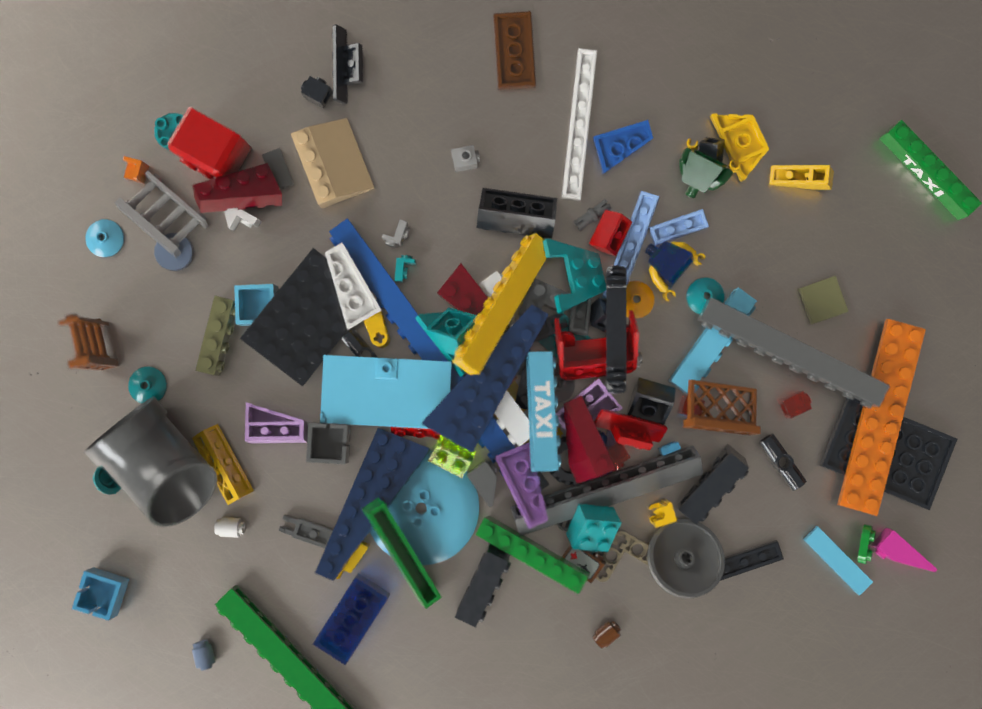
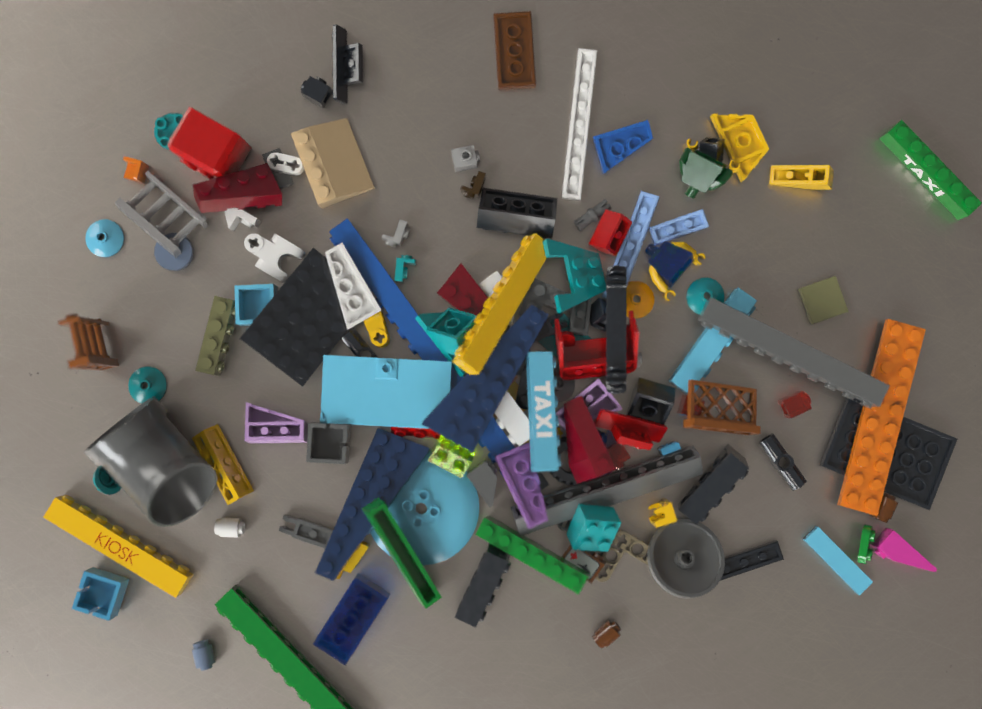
(118, 545): none -> yellow brick
(272, 253): none -> white piece
(286, 159): none -> white beam
(477, 184): none -> dark brown bracket
(887, 508): none -> reddish brown brick

